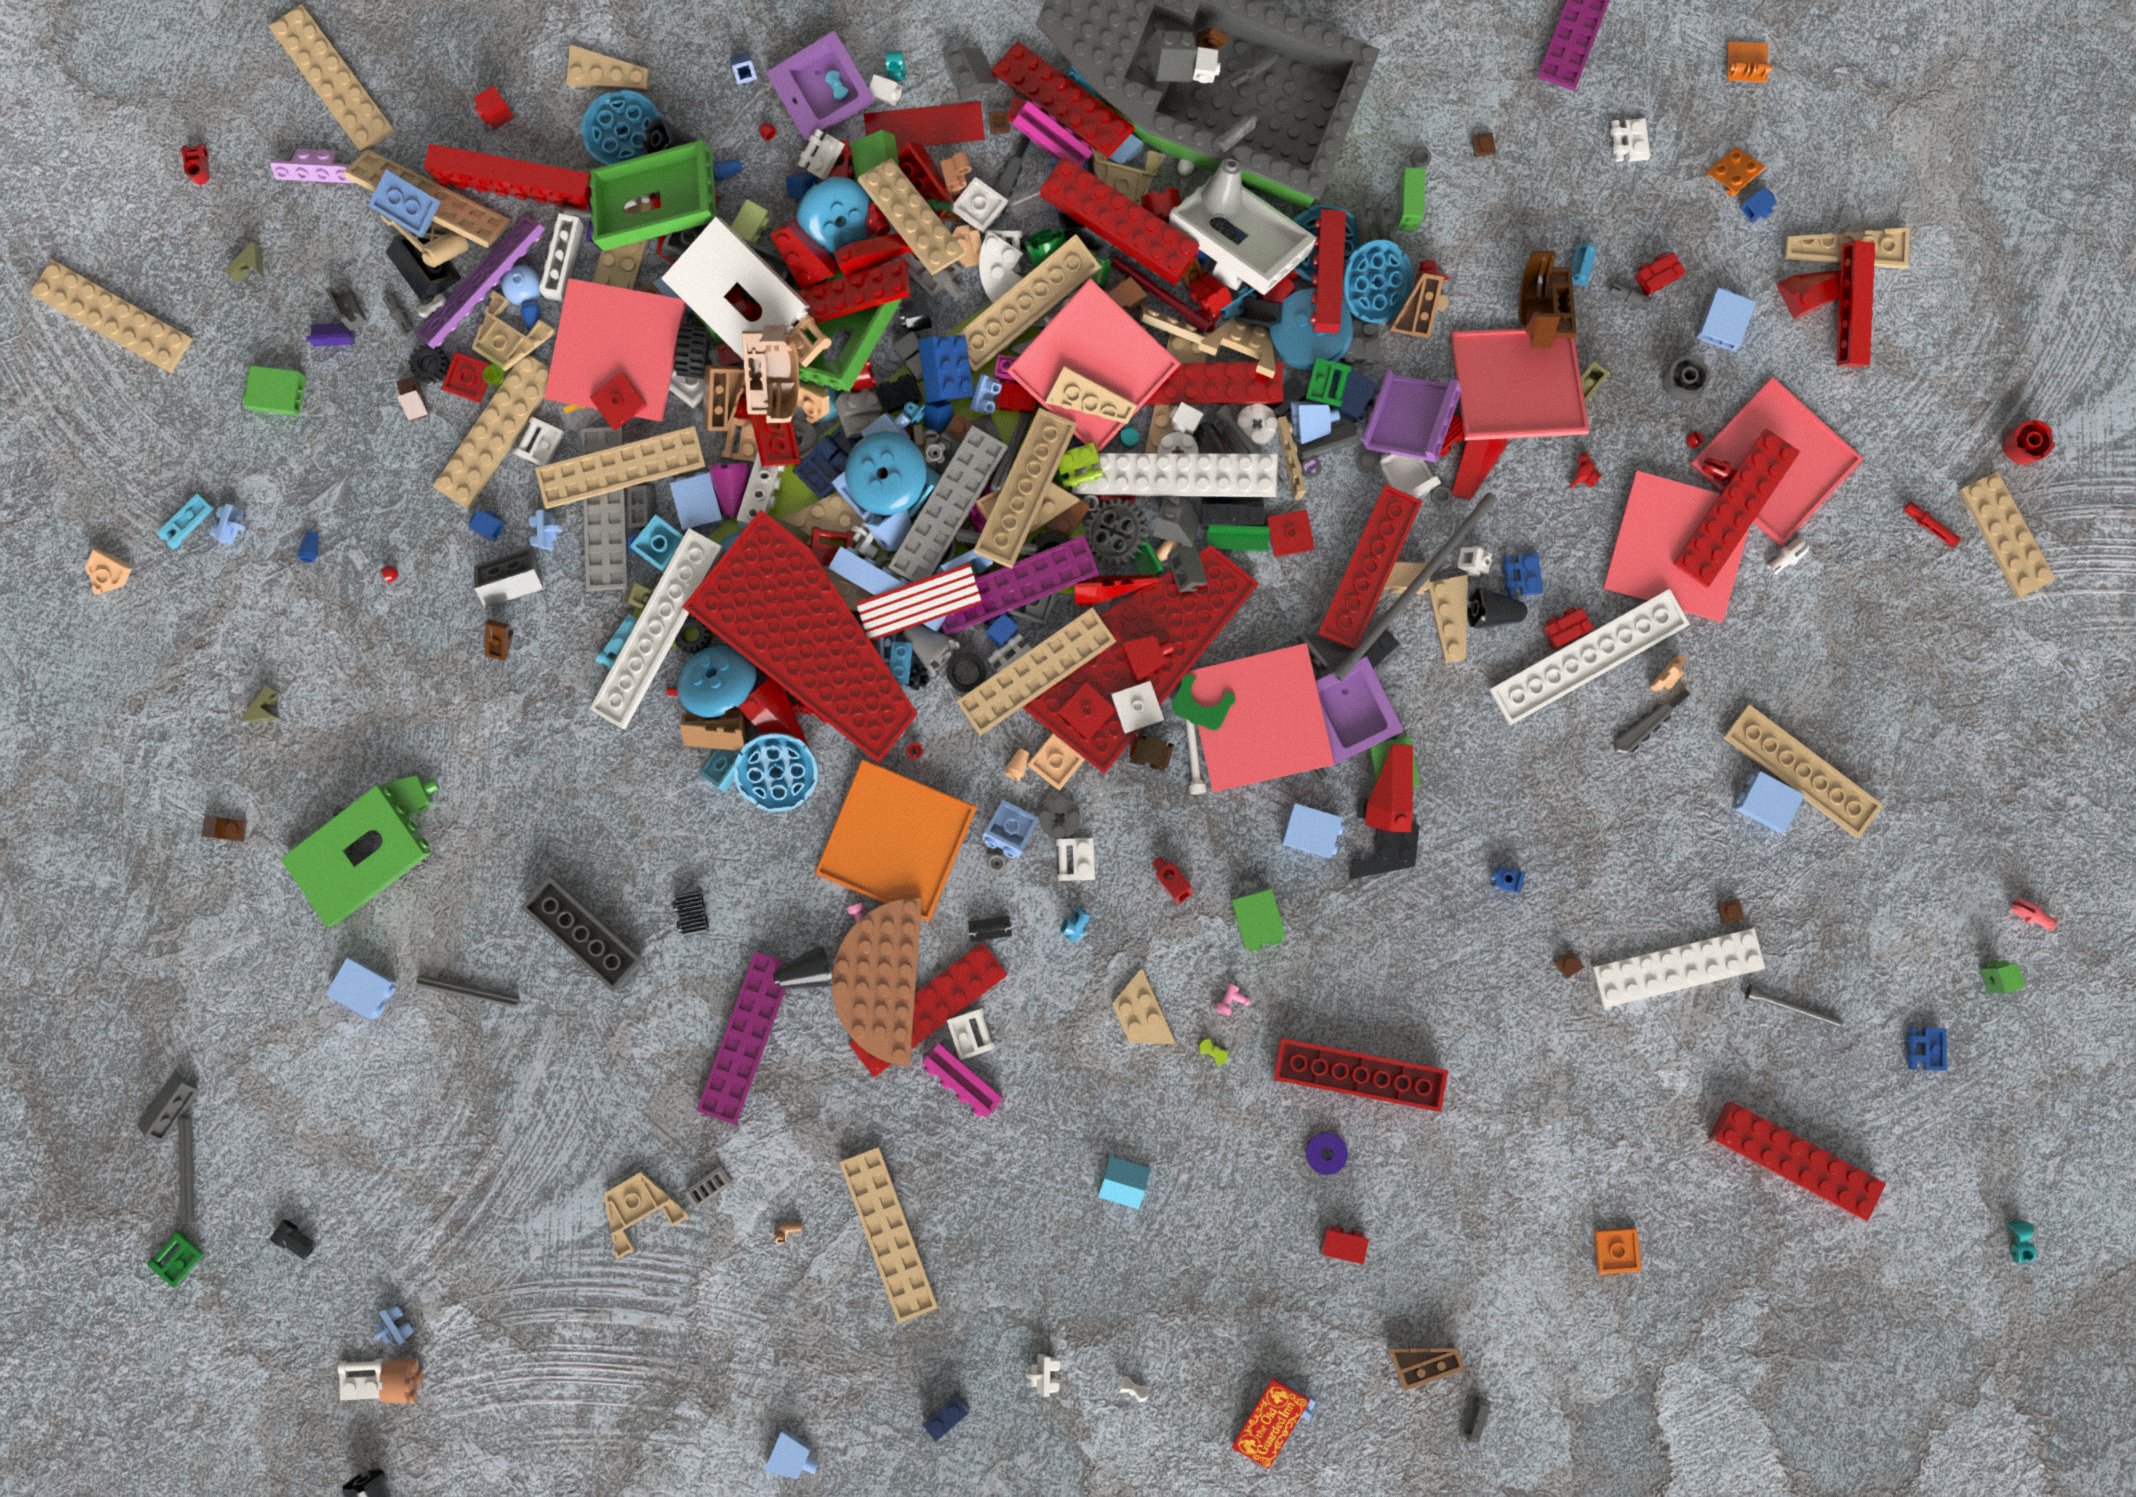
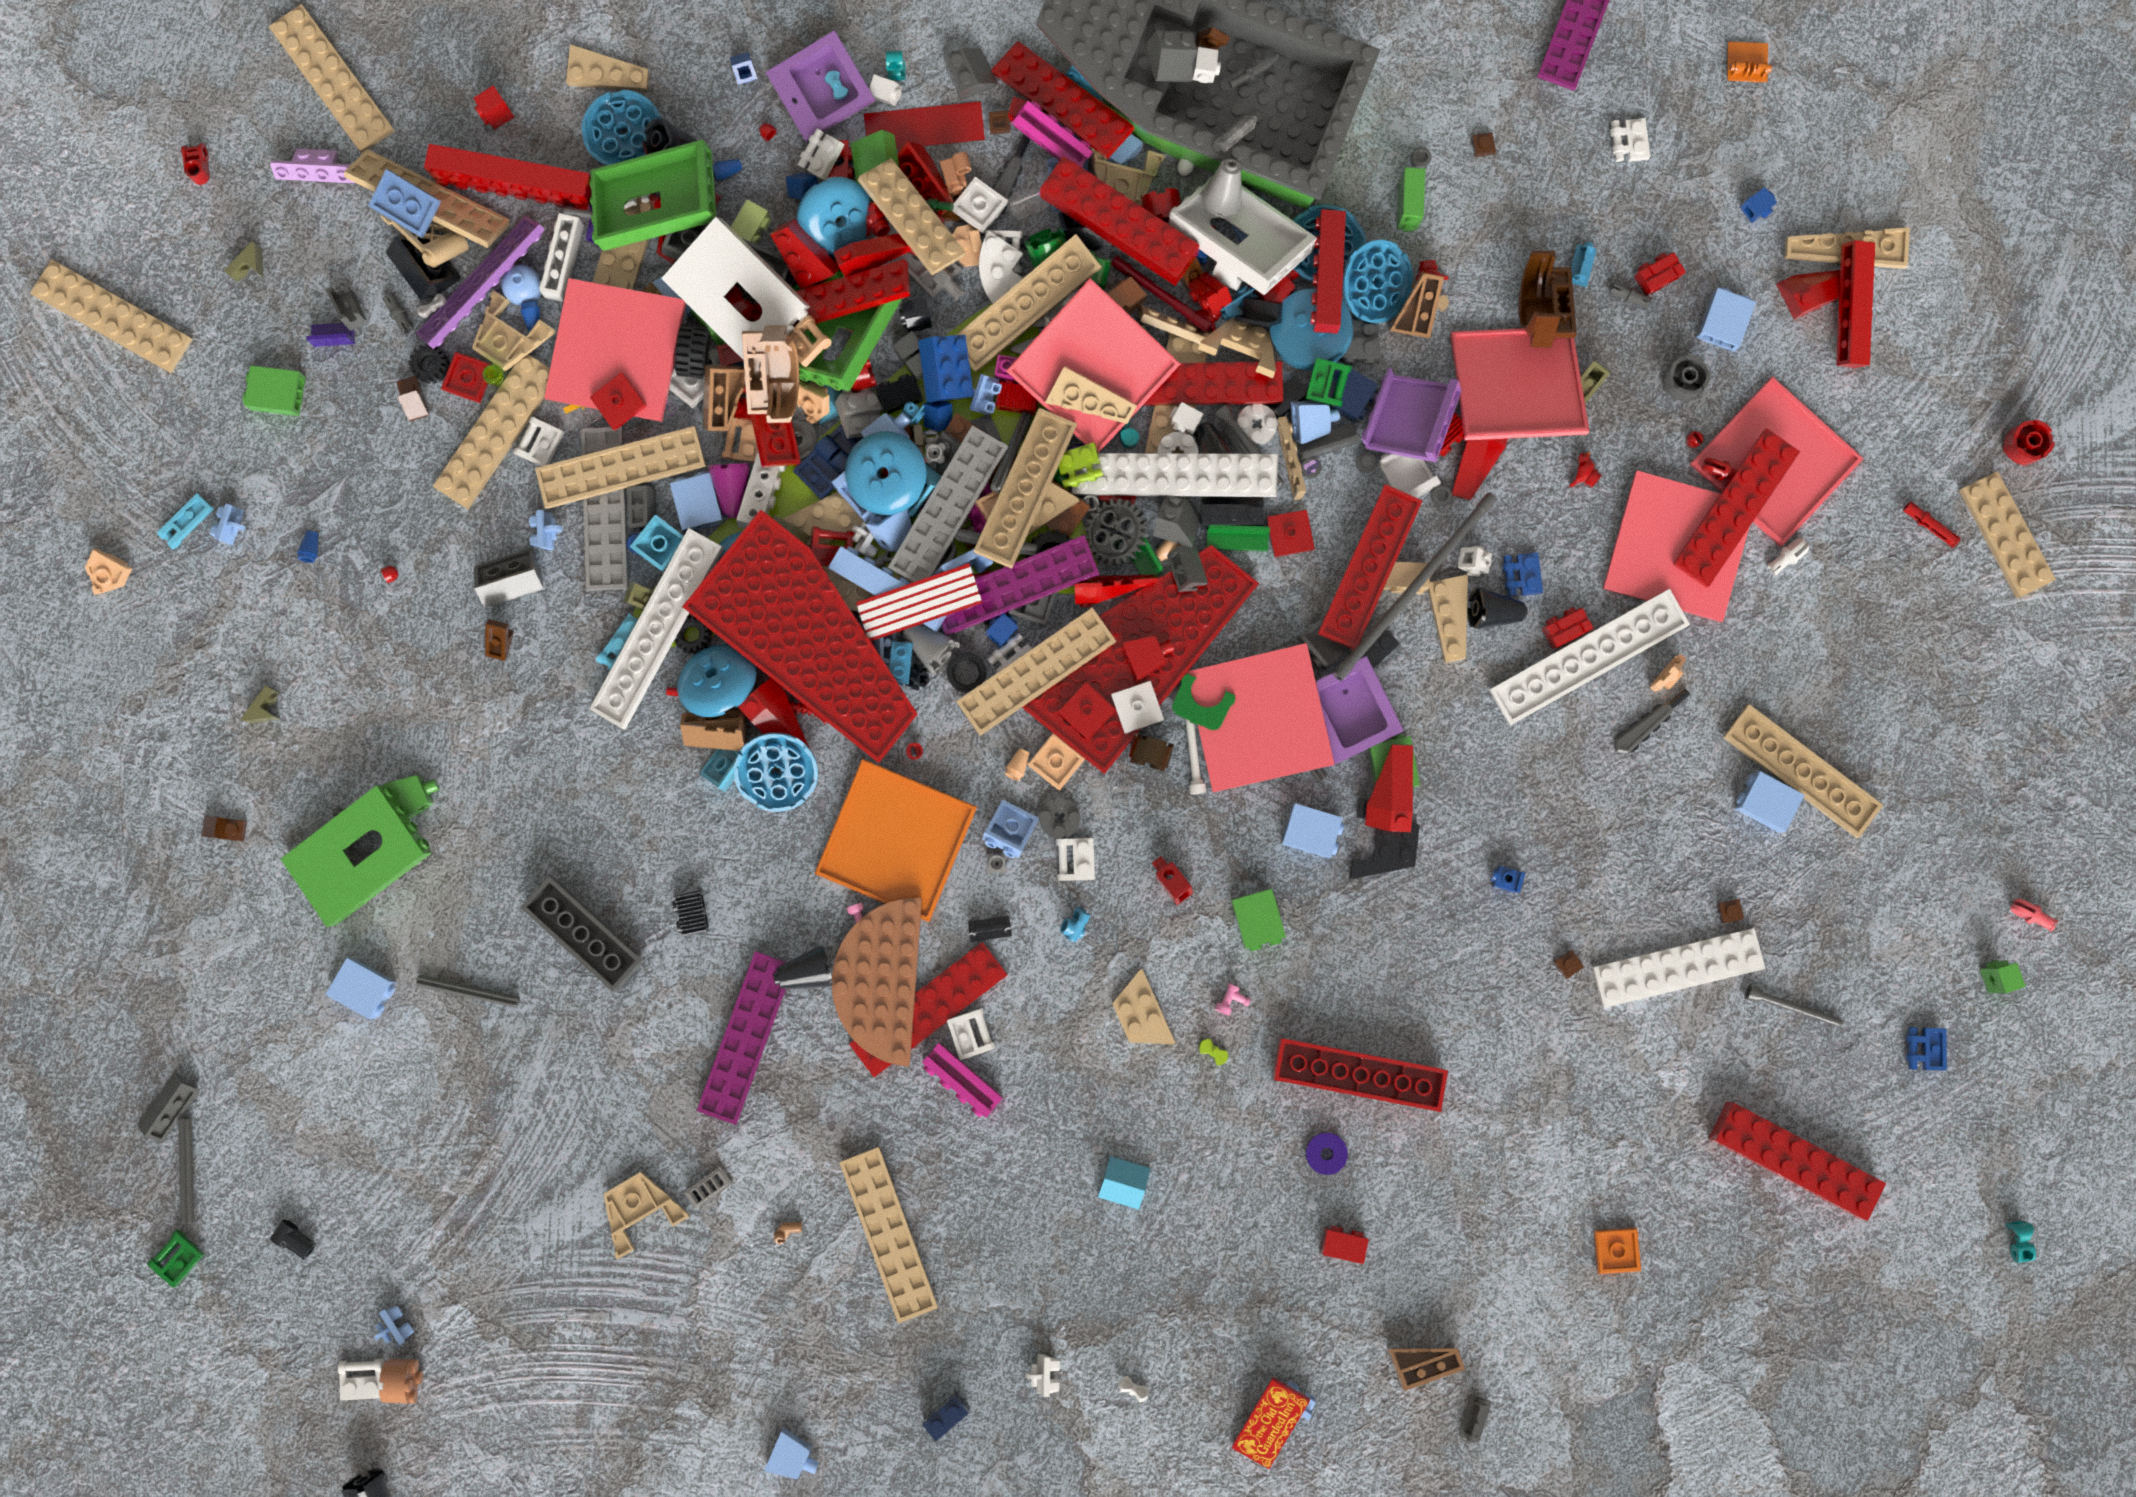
(486, 524): blue brick -> none
(1376, 225): dark grey plate -> none
(1736, 170): orange hinge -> none

